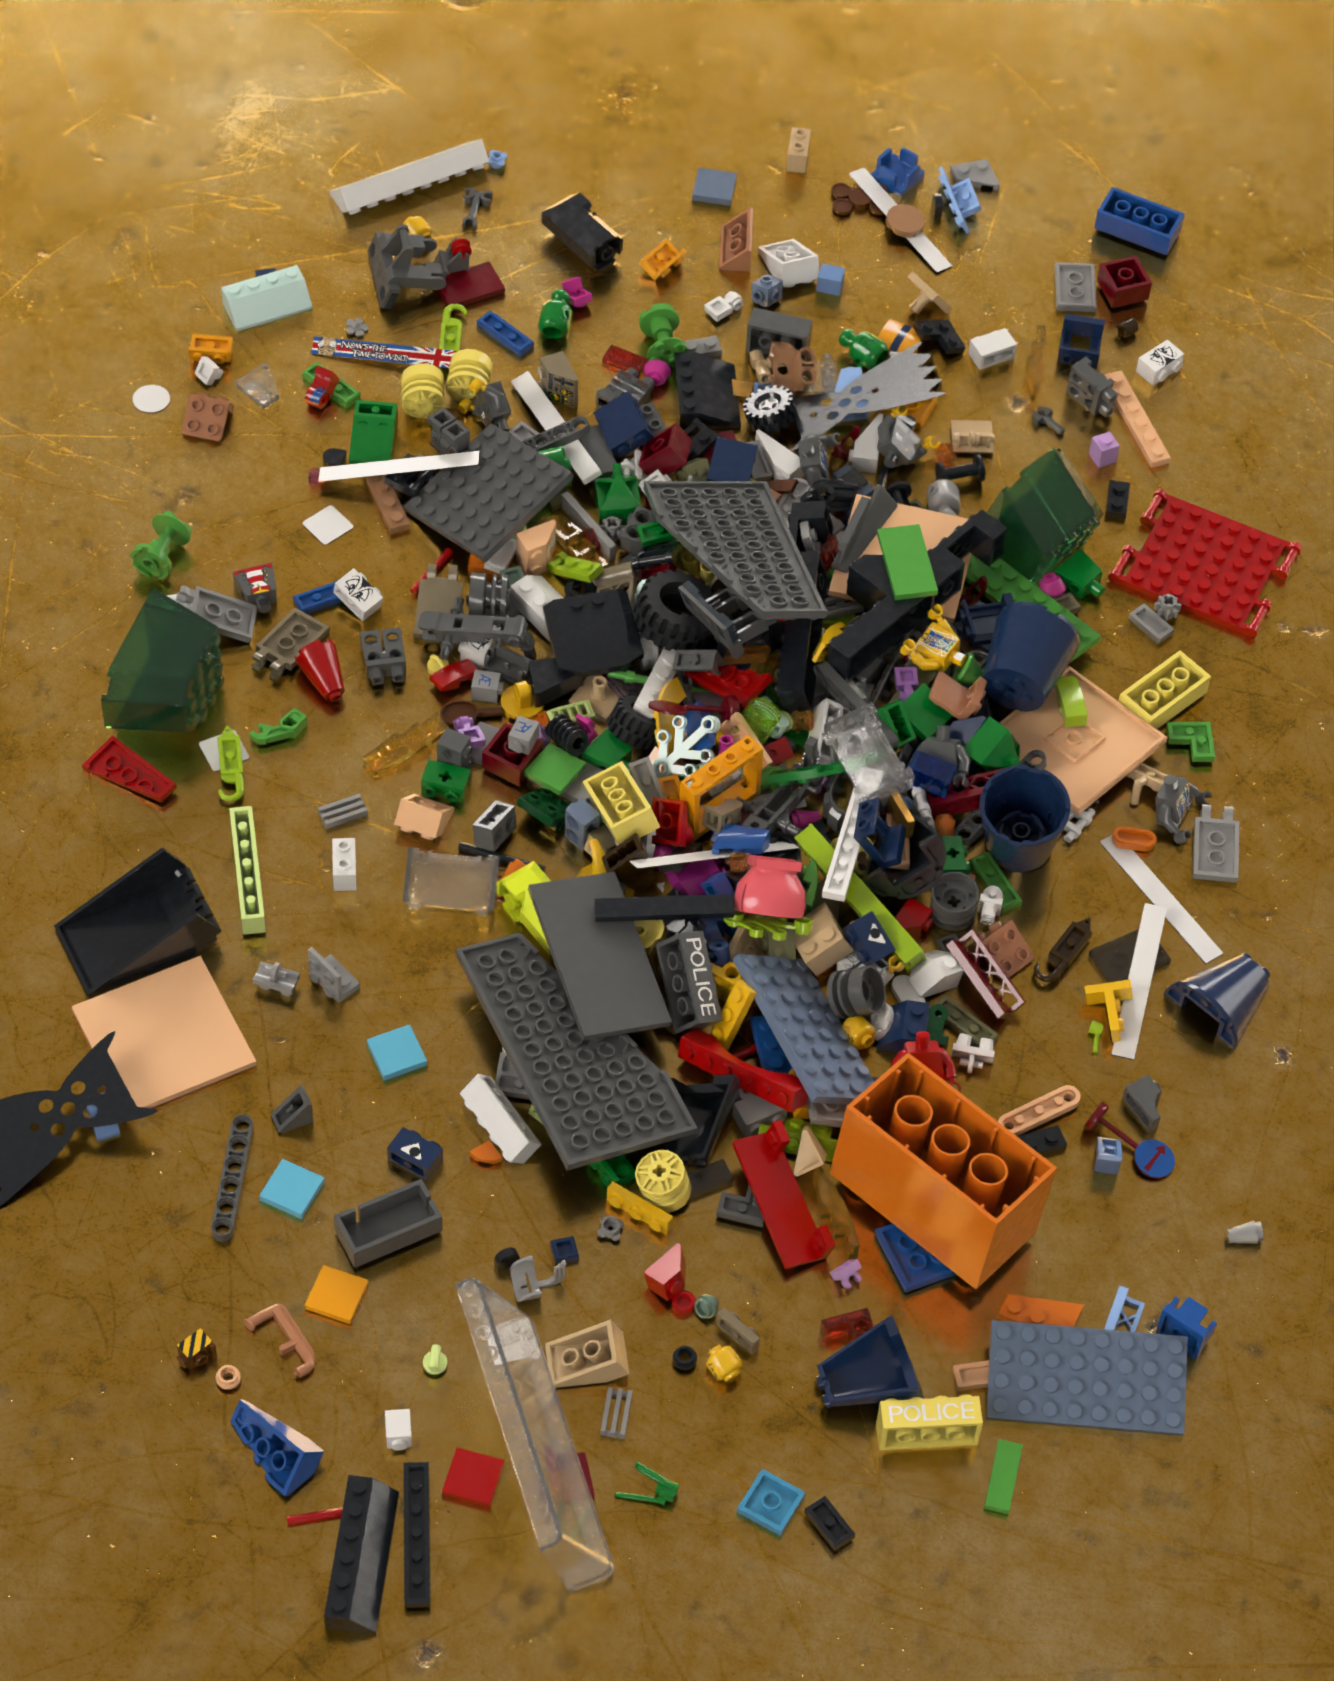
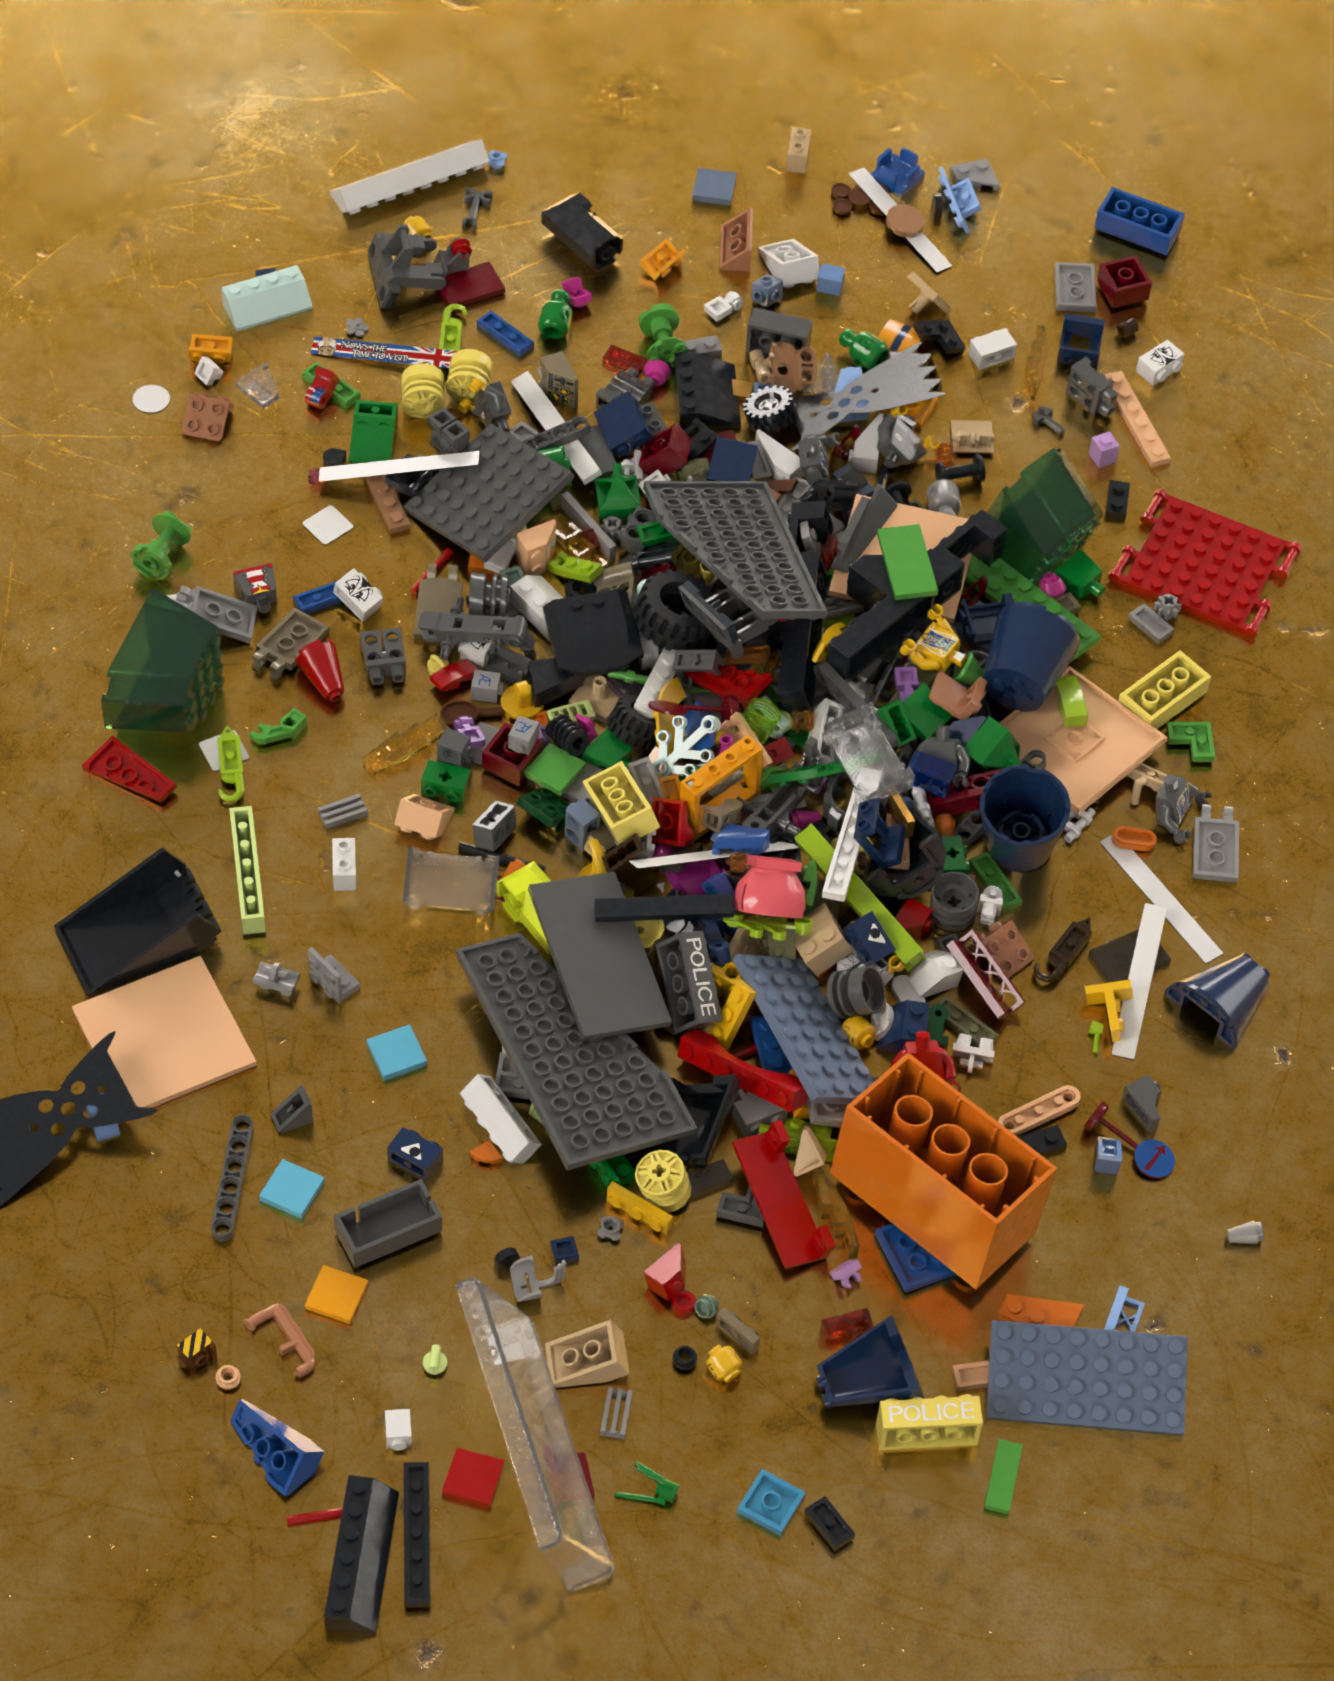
(1186, 1322): blue panel -> none

